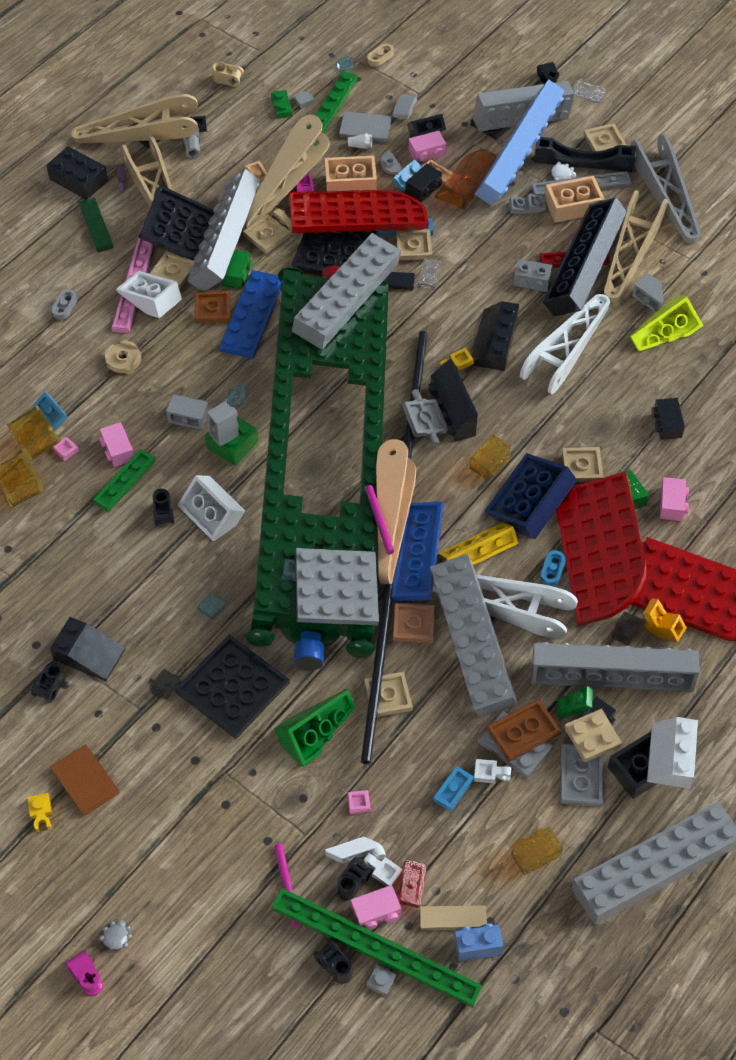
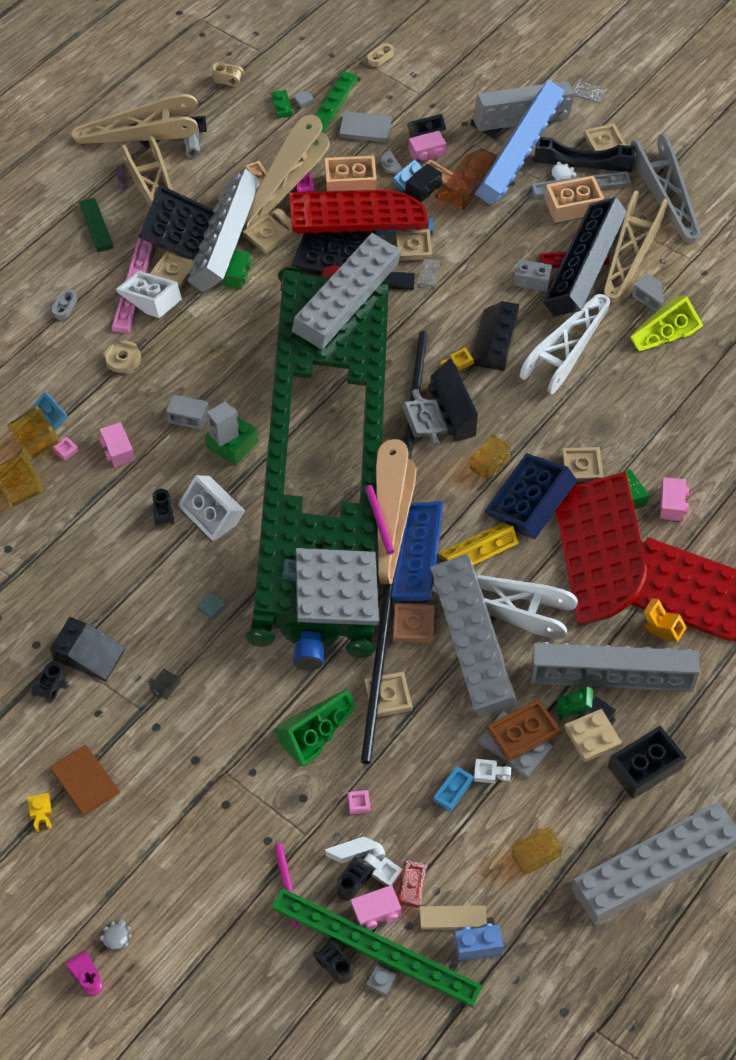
(77, 172): black brick -> none
(124, 480): green plate -> none
(212, 307): dark orange plate -> none
(232, 686): black plate -> none
(236, 395): clear light blue plate -> none
(251, 315): blue plate -> none
(345, 63): clear light blue tile -> none
(361, 141): white cone -> none
(404, 106): light grey slope -> none
(531, 205): light grey slope -> none
(547, 72): black piece -> none
(551, 569): dark azure plate -> none
(579, 780): light grey tile -> none
(626, 628): clear smoke bracket -> none
(668, 418): black brick -> none
(673, 752): white slope -> none

